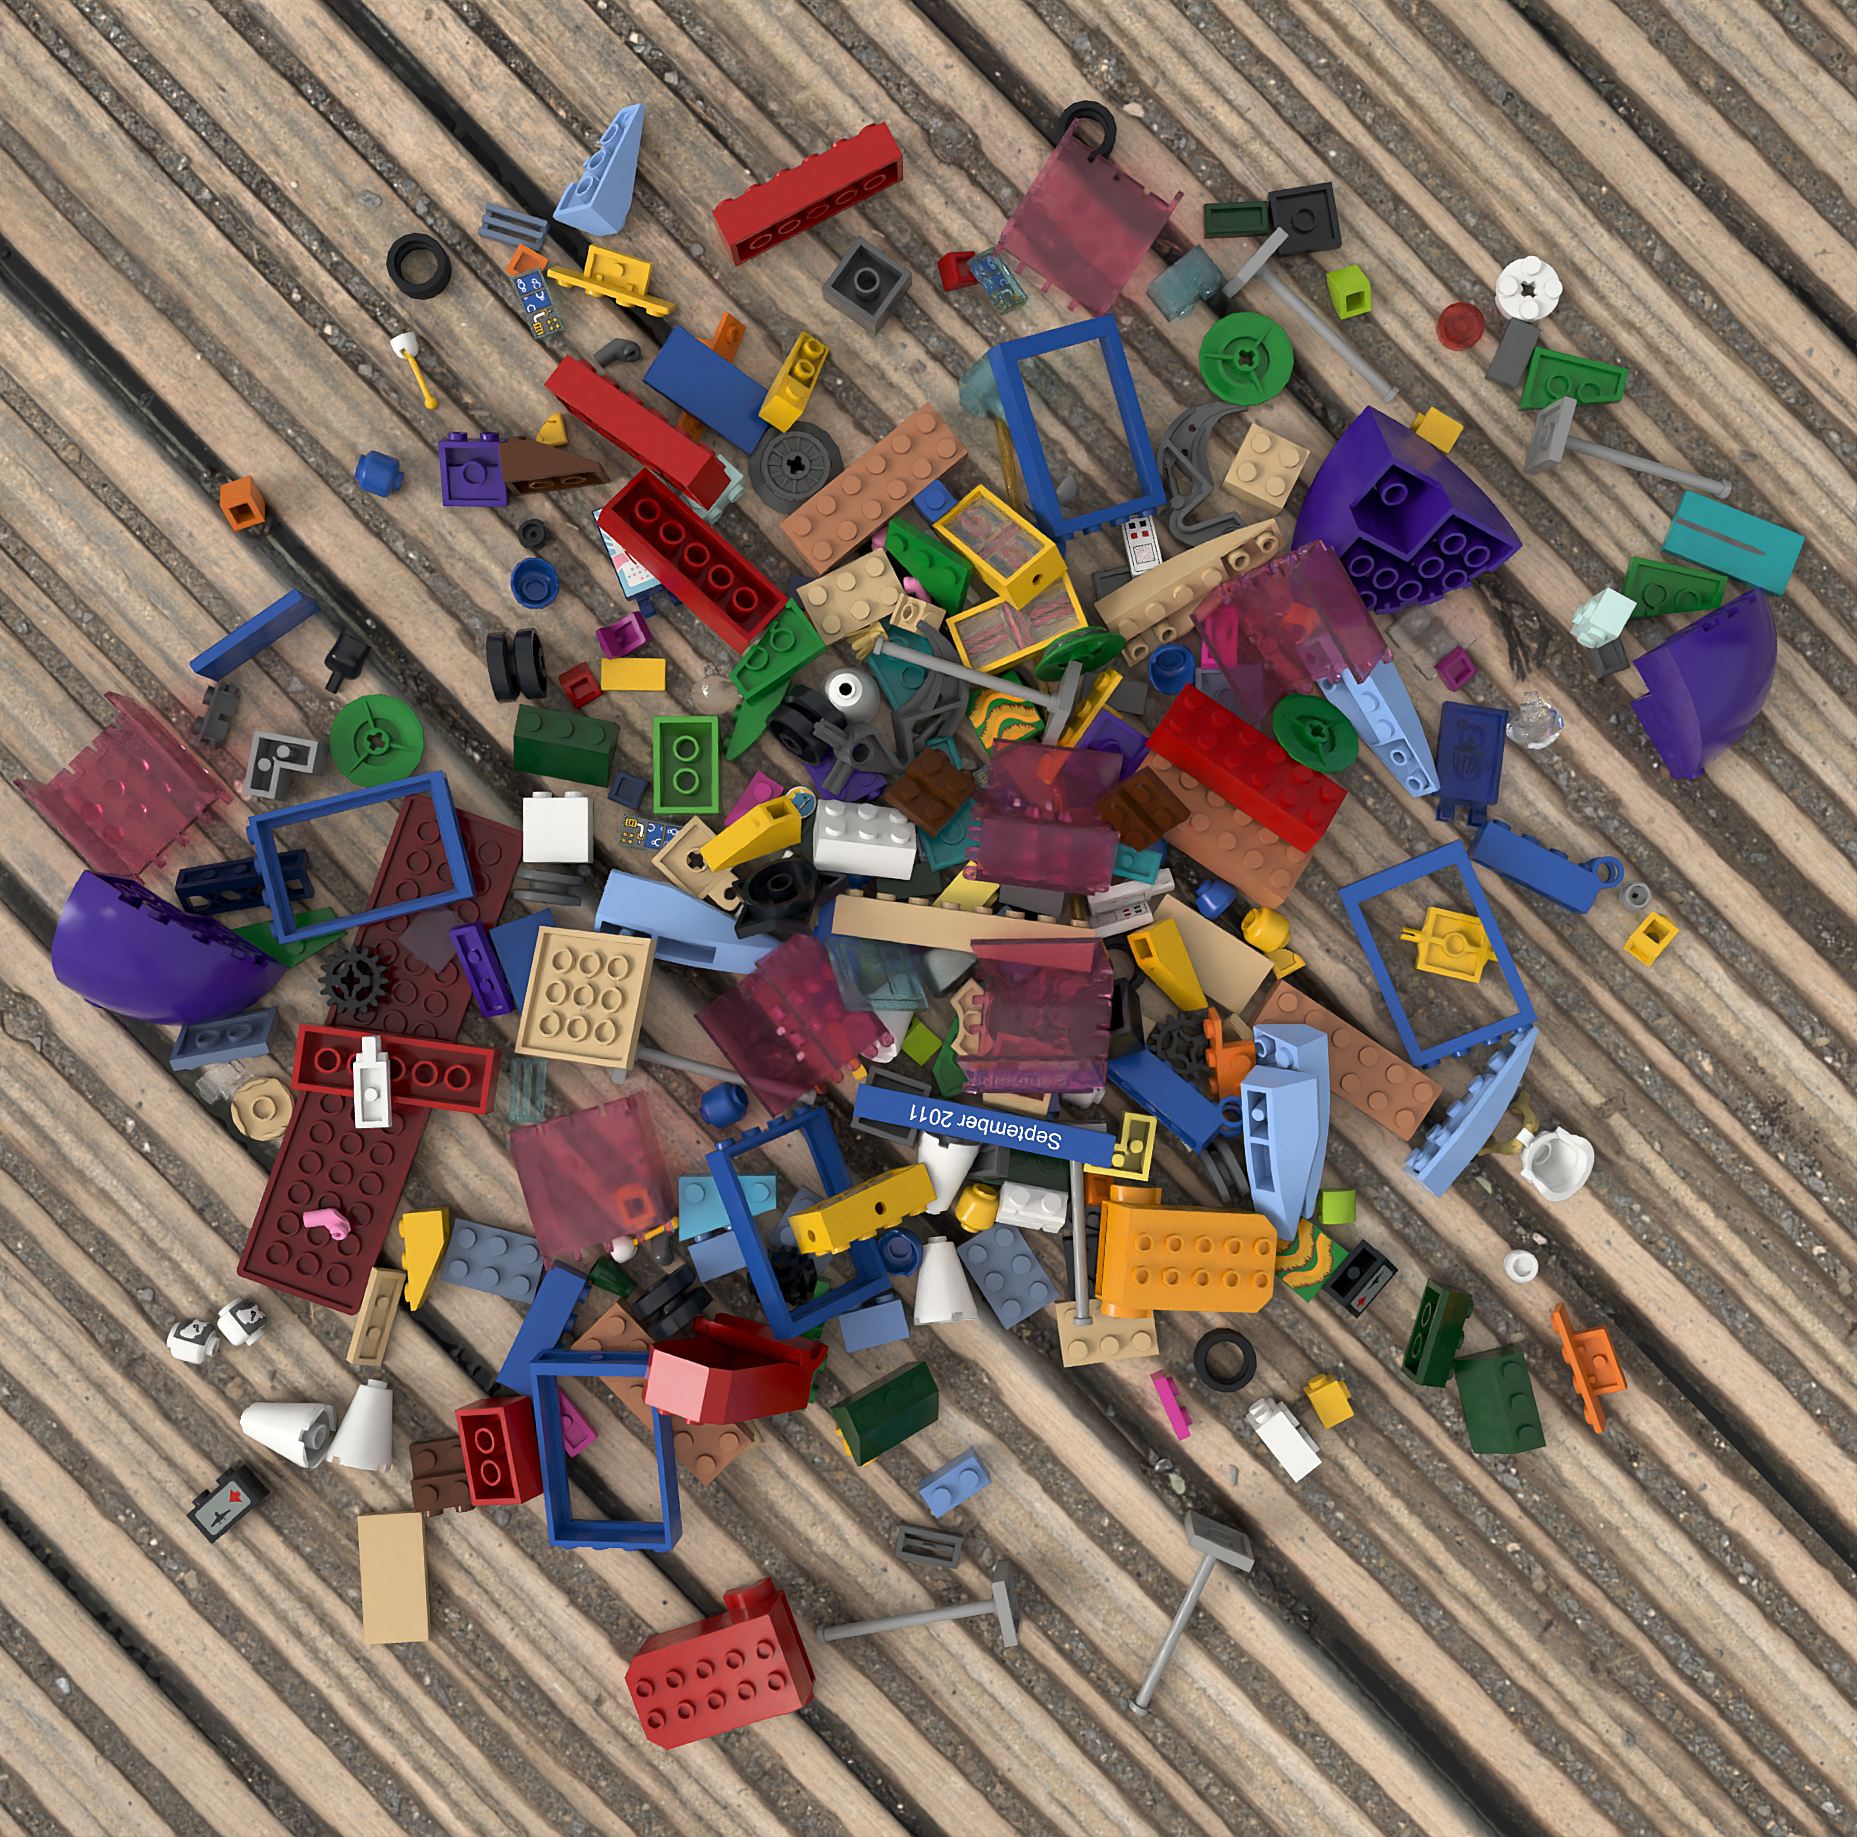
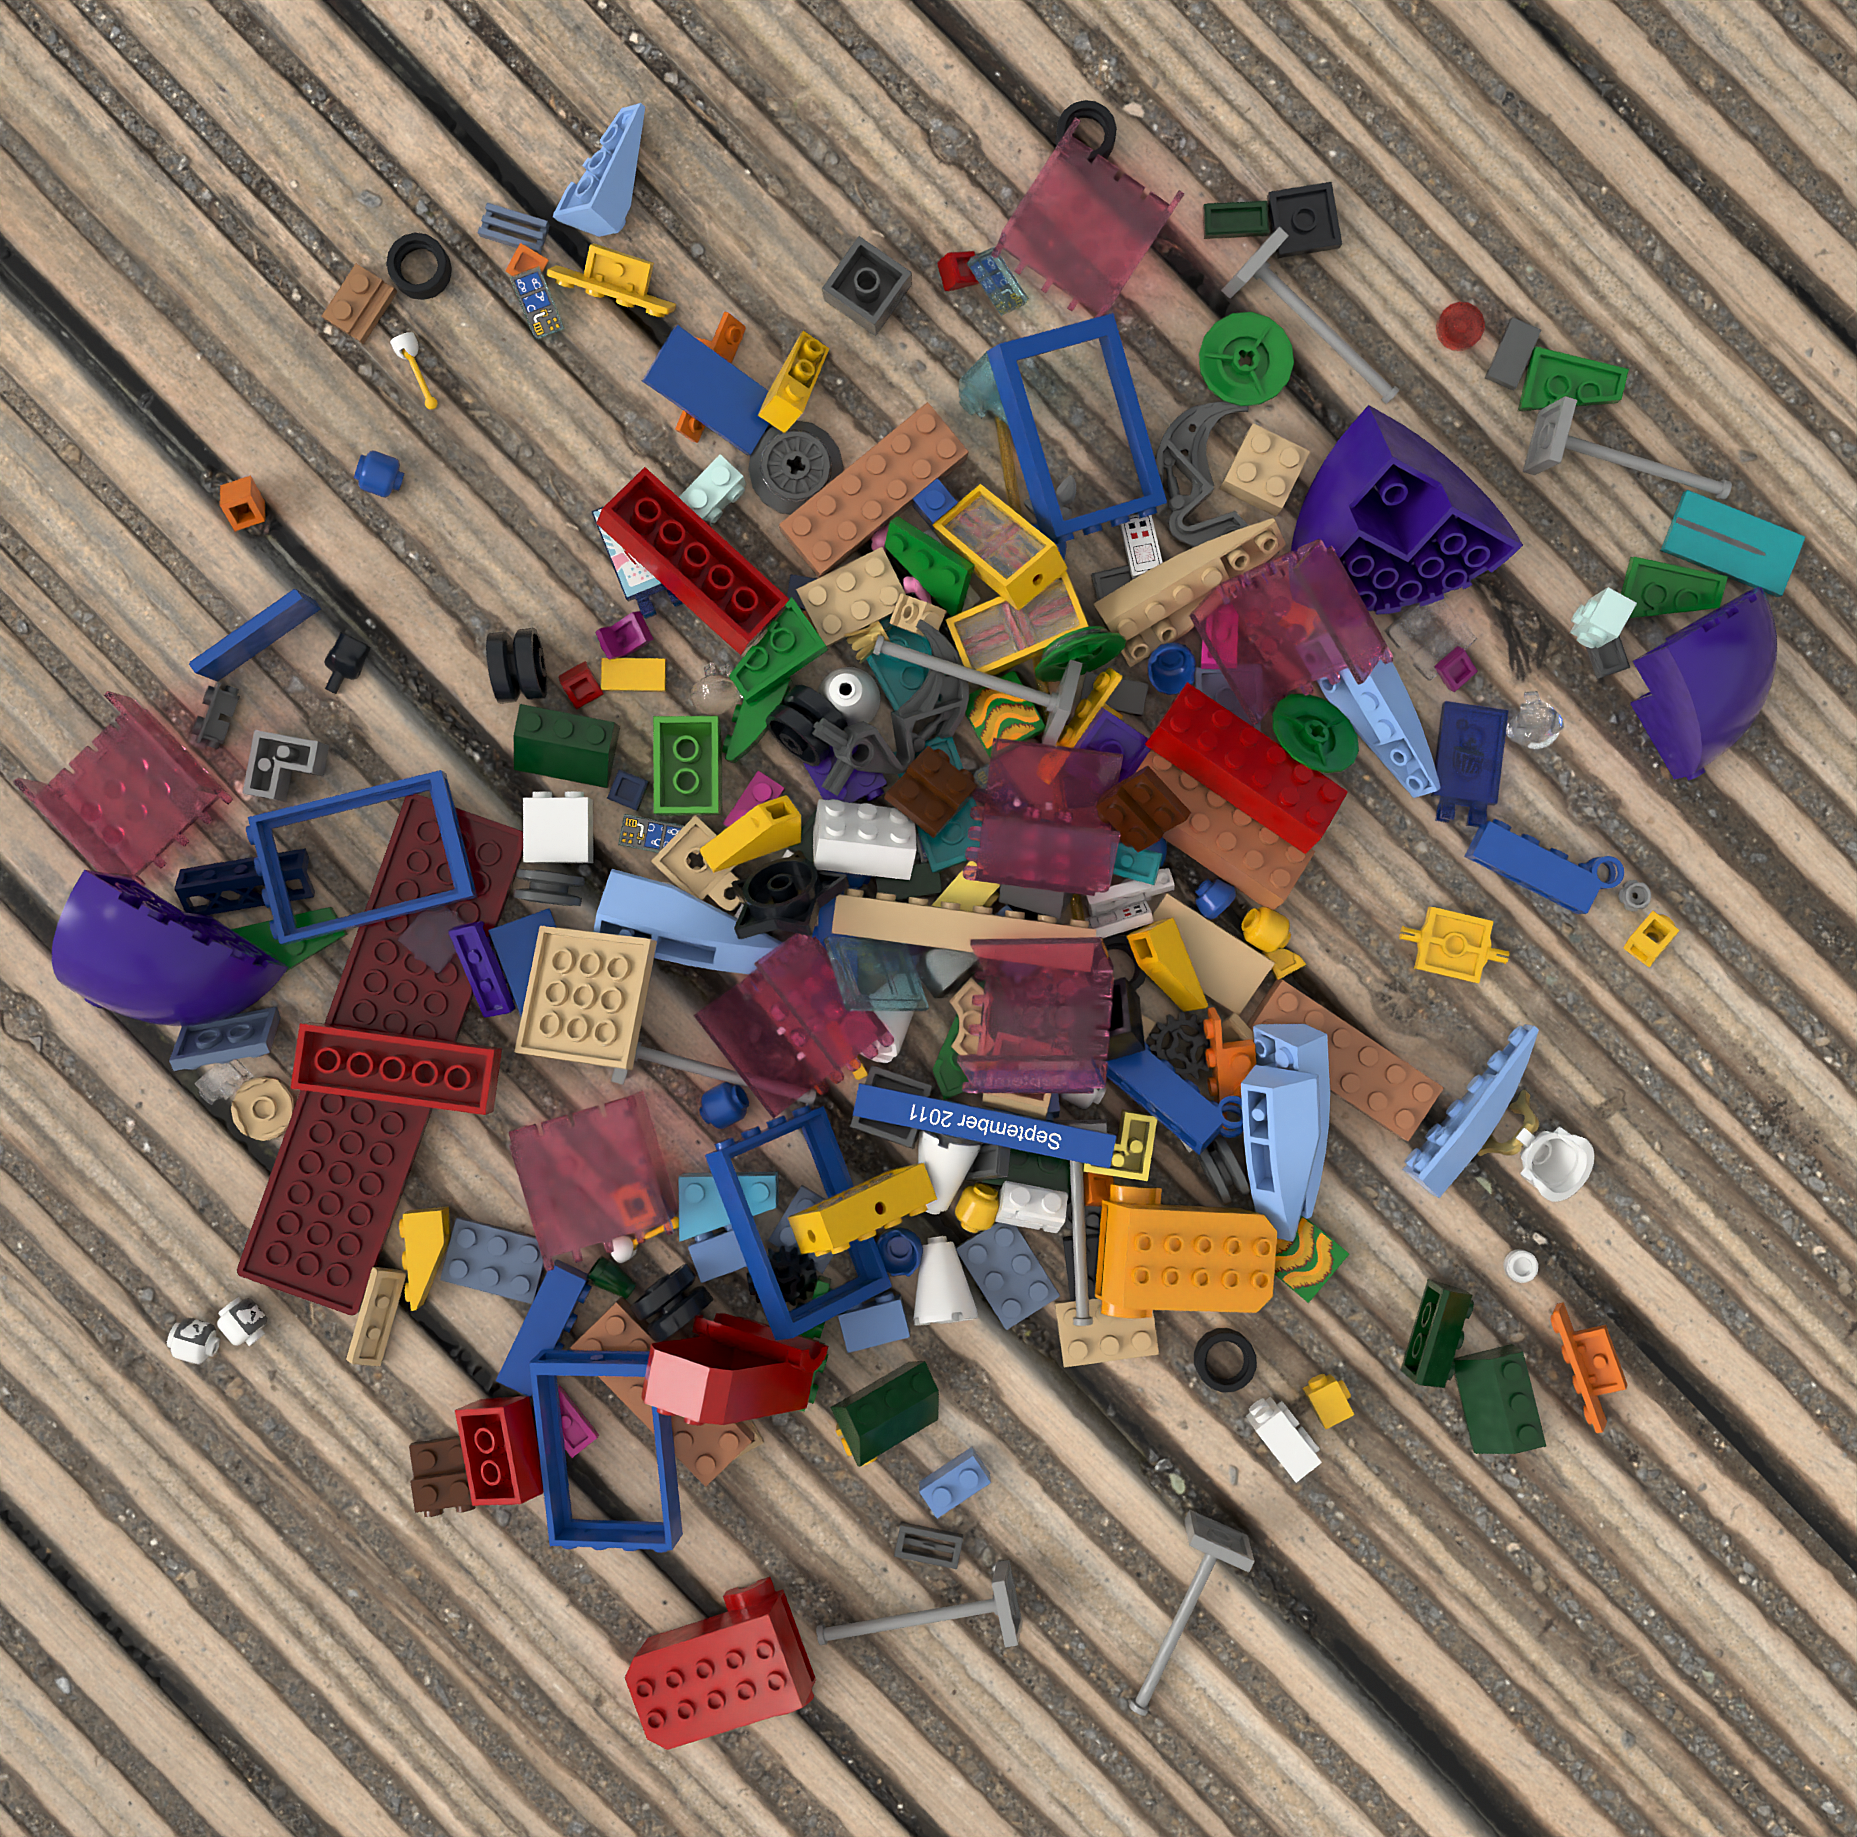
(228, 1503): brick -> none
(292, 1429): white cone -> none
(331, 1219): bright pink arm -> none
(354, 968): black gear -> none
(359, 303): none -> medium nougat plate
(366, 1430): white cone -> none
(370, 718): green piece -> none
(372, 1085): white hinge -> none
(394, 1577): tan tile -> none
(472, 470): dark purple plate -> none
(514, 1090): clear light blue tile -> none
(527, 528): black plate -> none
(535, 583): blue hair -> none
(540, 468): reddish brown slope -> none
(554, 432): yellow tile -> none
(618, 349): dark grey arm -> none
(639, 431): red brick -> none
(661, 1250): dark grey arm -> none
(803, 800): tile -> none
(809, 193): red brick -> none
(920, 1041): lime brick -> none
(1178, 1416): dark pink plate -> none
(1185, 284): clear light blue brick -> none
(1336, 1205): lime brick -> none
(1349, 291): lime brick -> none
(1360, 1278): black brick -> none
(1406, 872): blue window -> none
(1437, 429): yellow brick -> none
(1529, 272): white plate -> none

